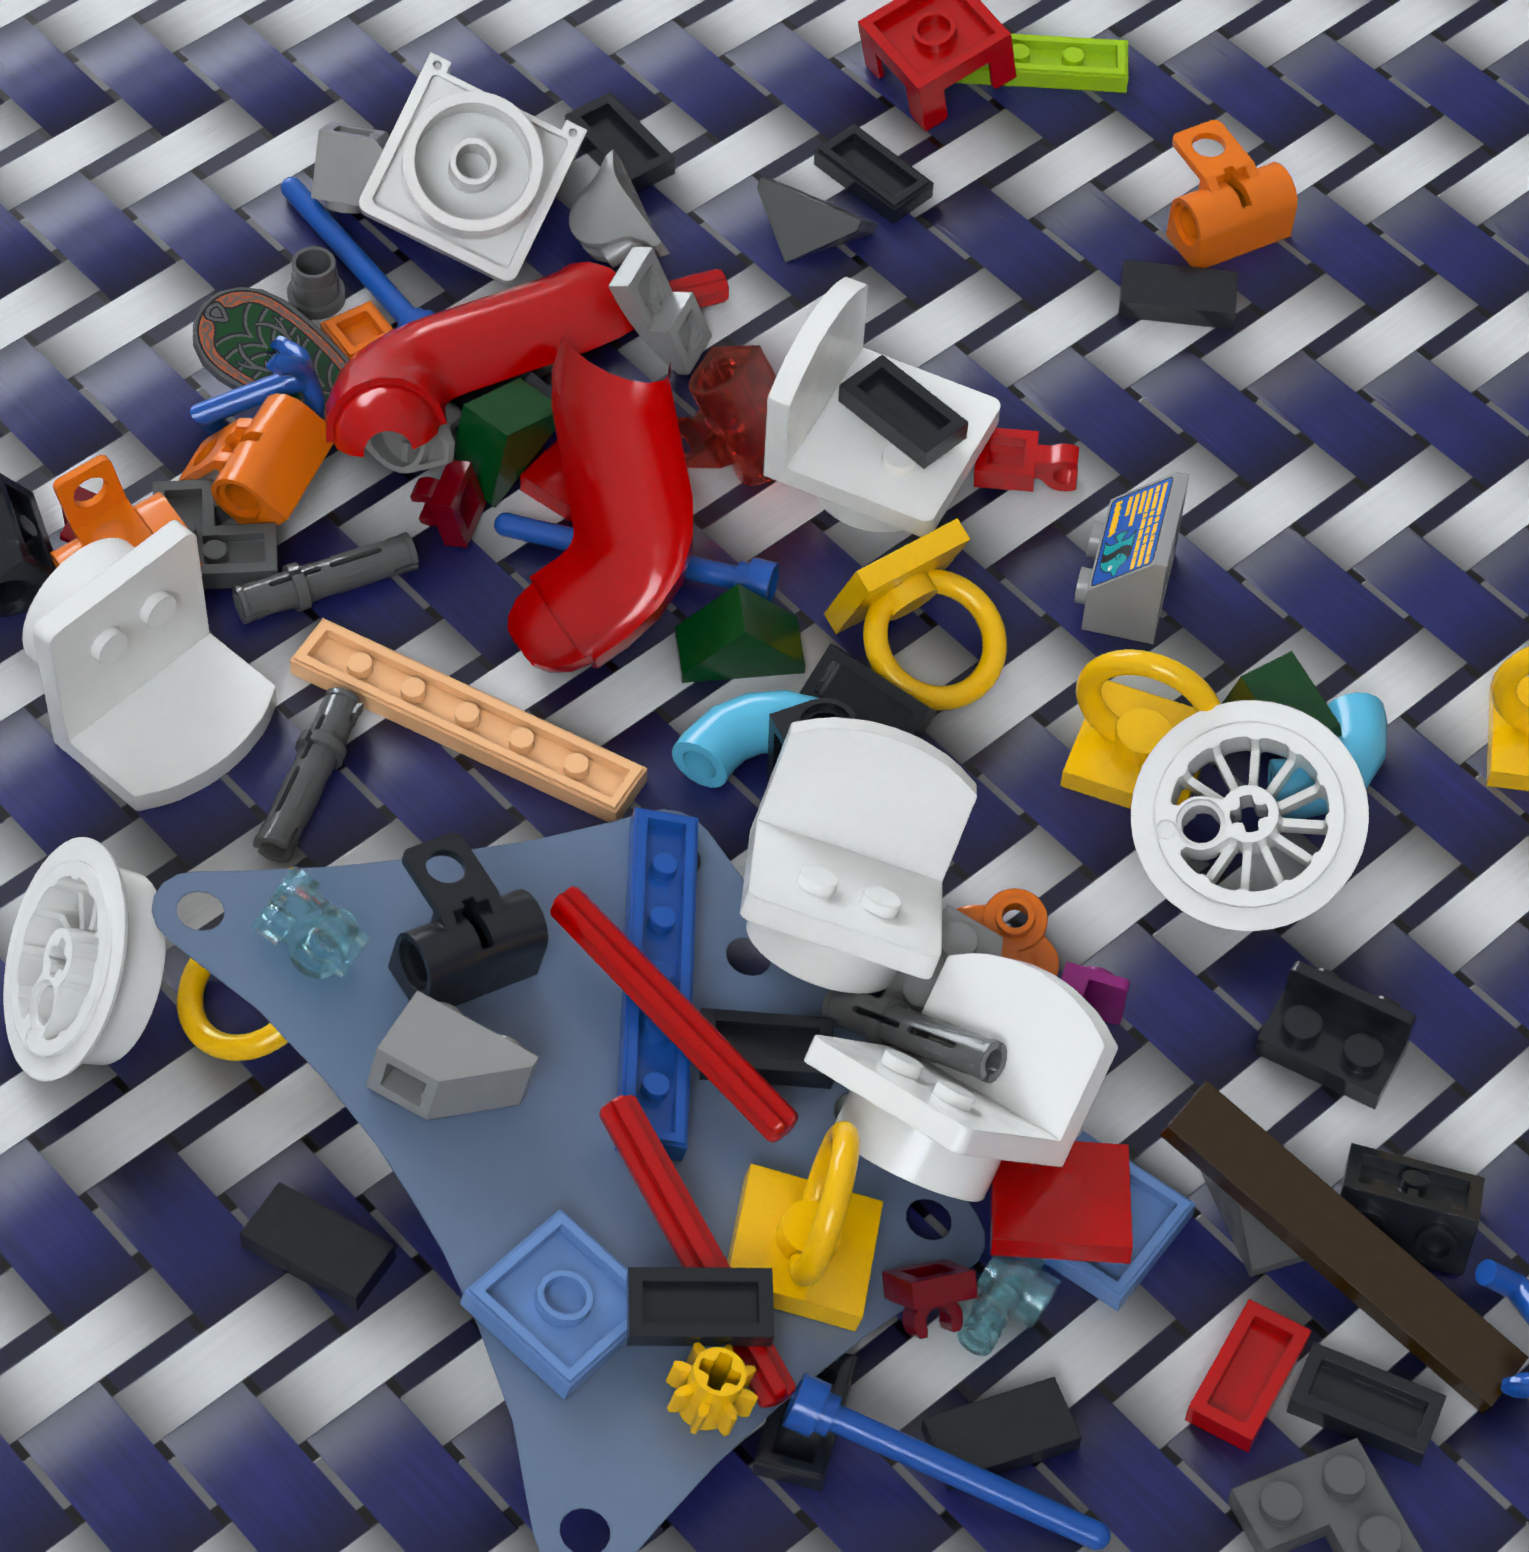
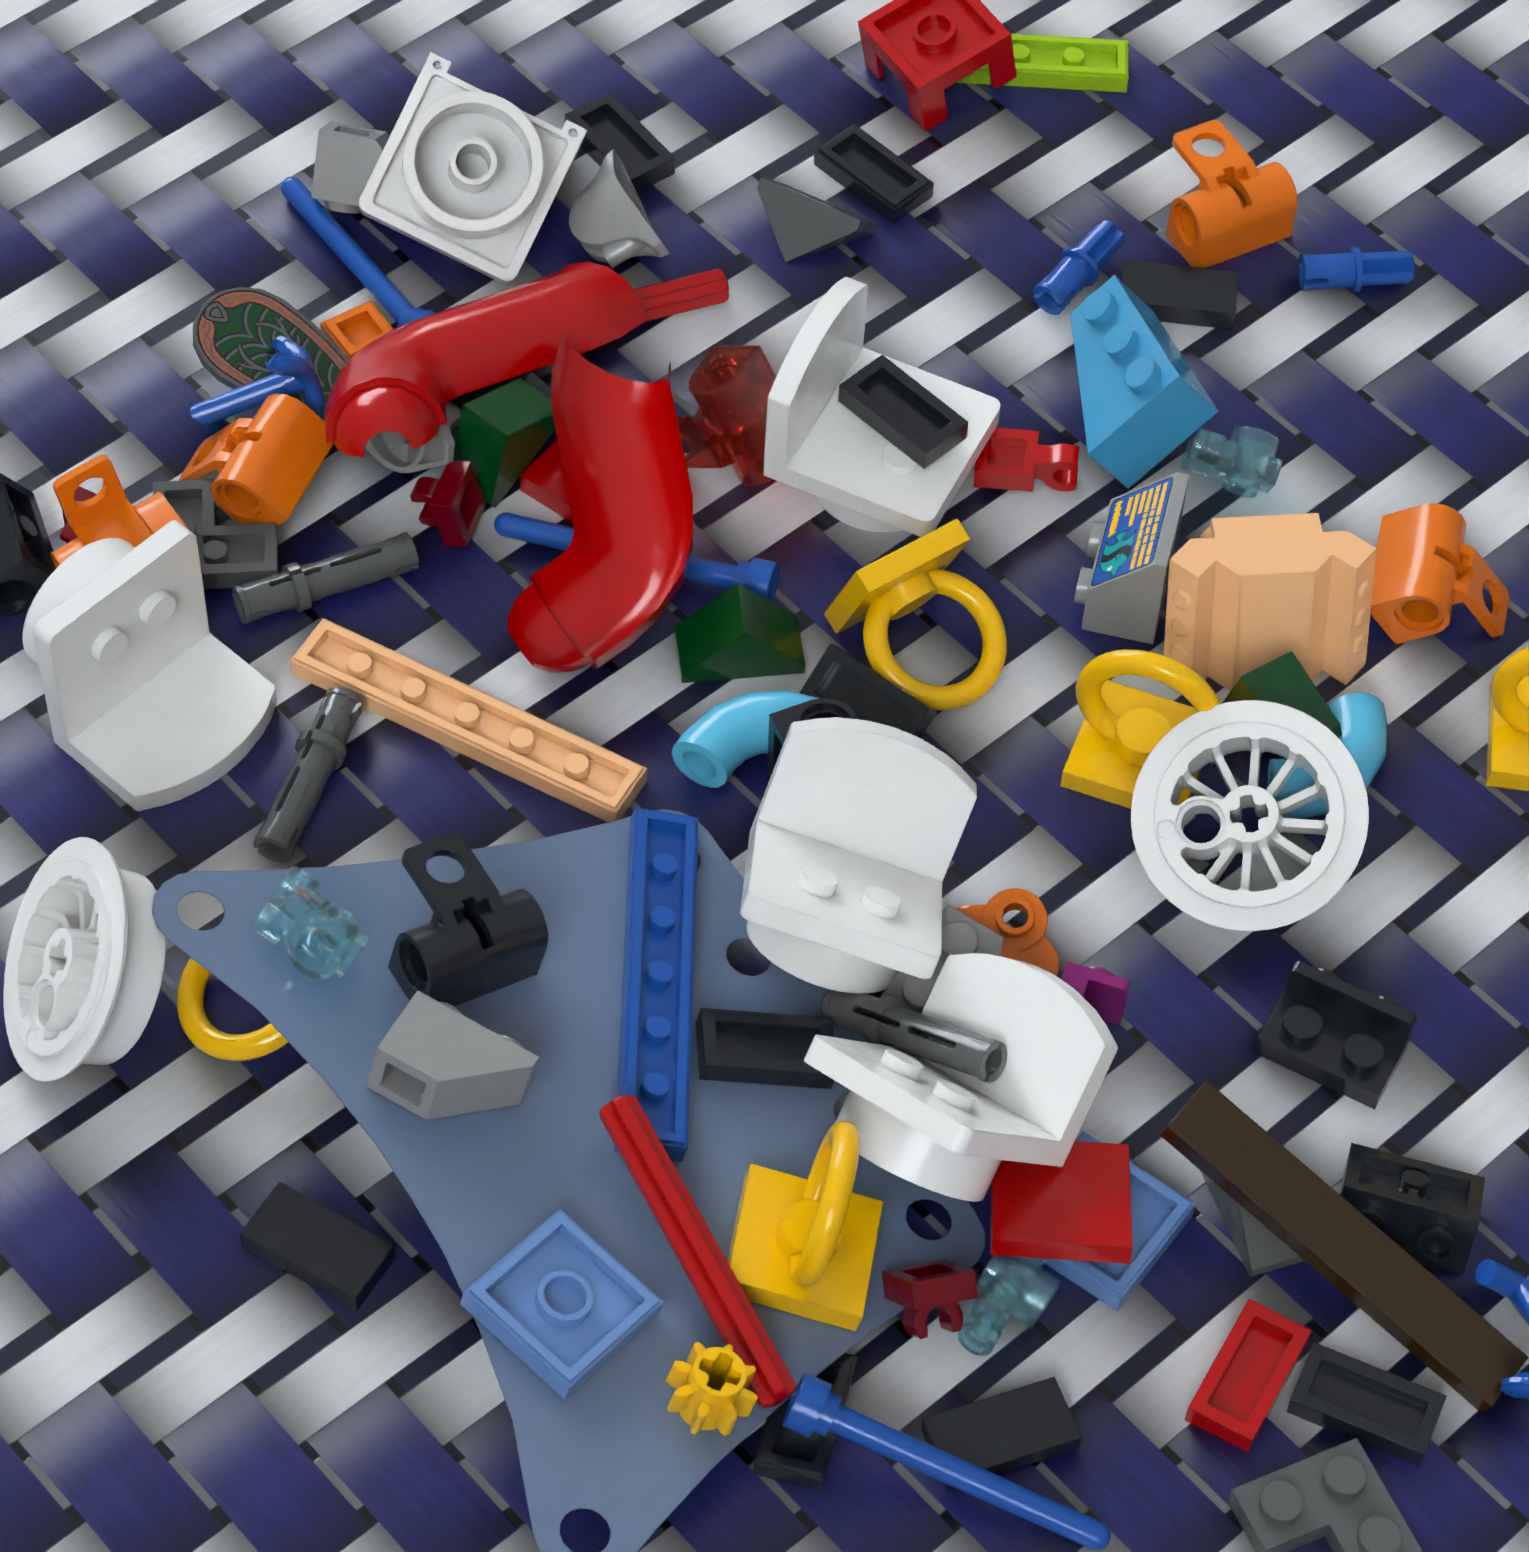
(315, 284): dark grey piece -> none
(663, 318): light grey slope -> none
(674, 1014): red axle -> none
(699, 1306): black tile -> none
(1078, 267): none -> blue axle
(1132, 384): none -> dark azure wedge
(1243, 462): none -> clear light blue plate
(1269, 590): none -> light nougat slope
(1354, 269): none -> blue axle
(1426, 571): none -> orange piece

